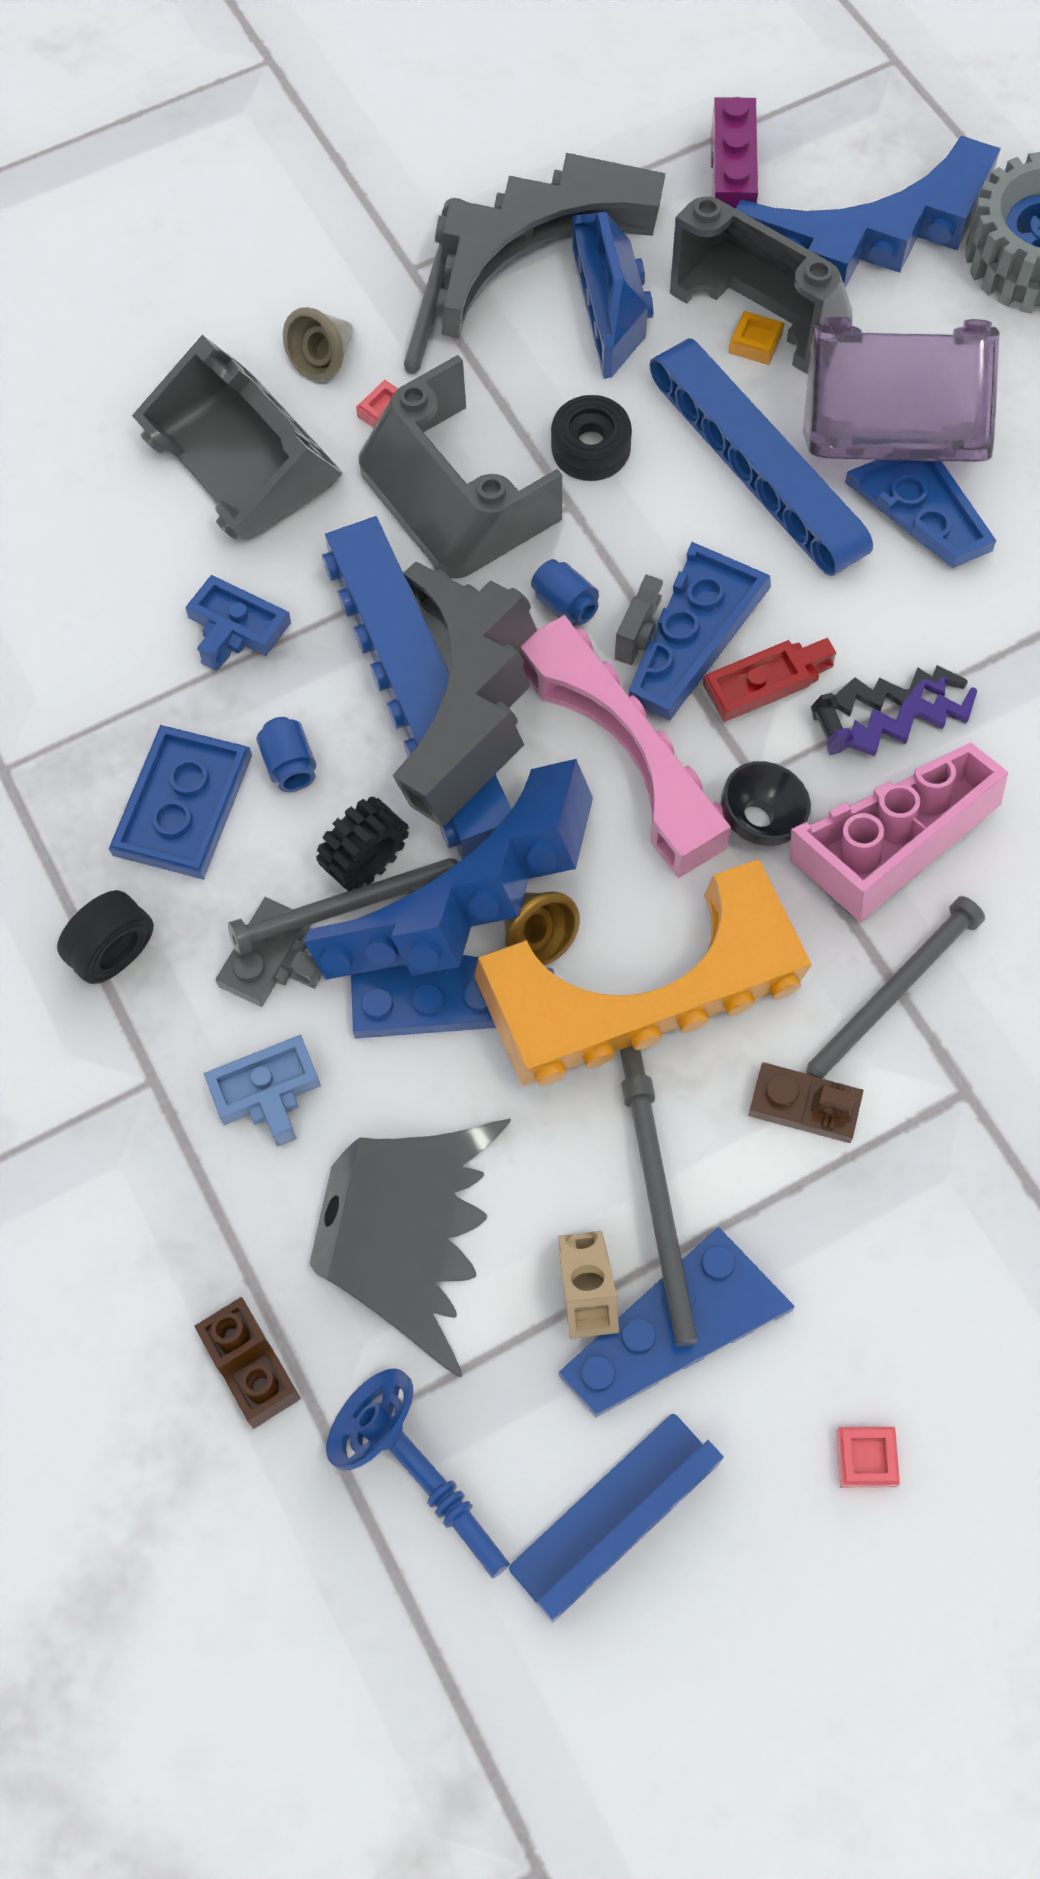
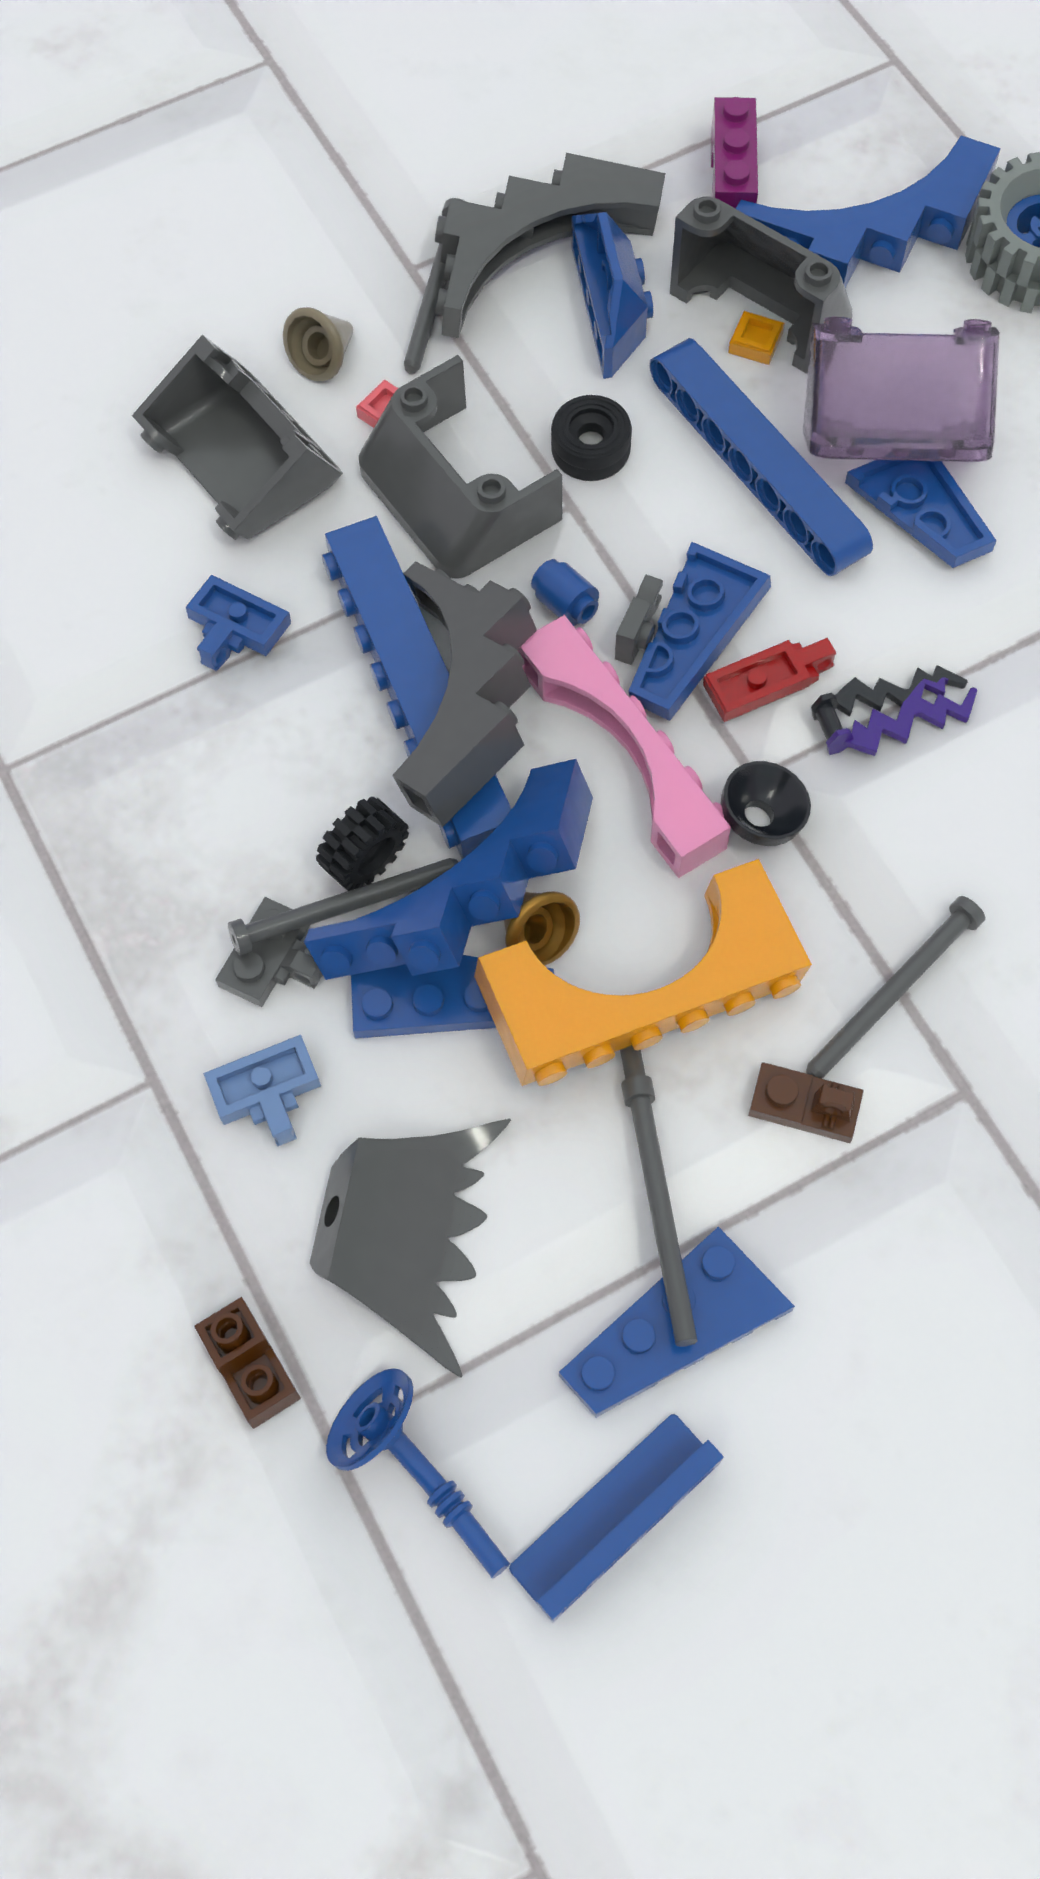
(105, 936): black tyre -> none
(181, 802): blue tile -> none
(287, 754): blue brick -> none
(588, 1285): tan leg -> none
(867, 1457): coral tile -> none
(890, 837): bright pink wedge -> none

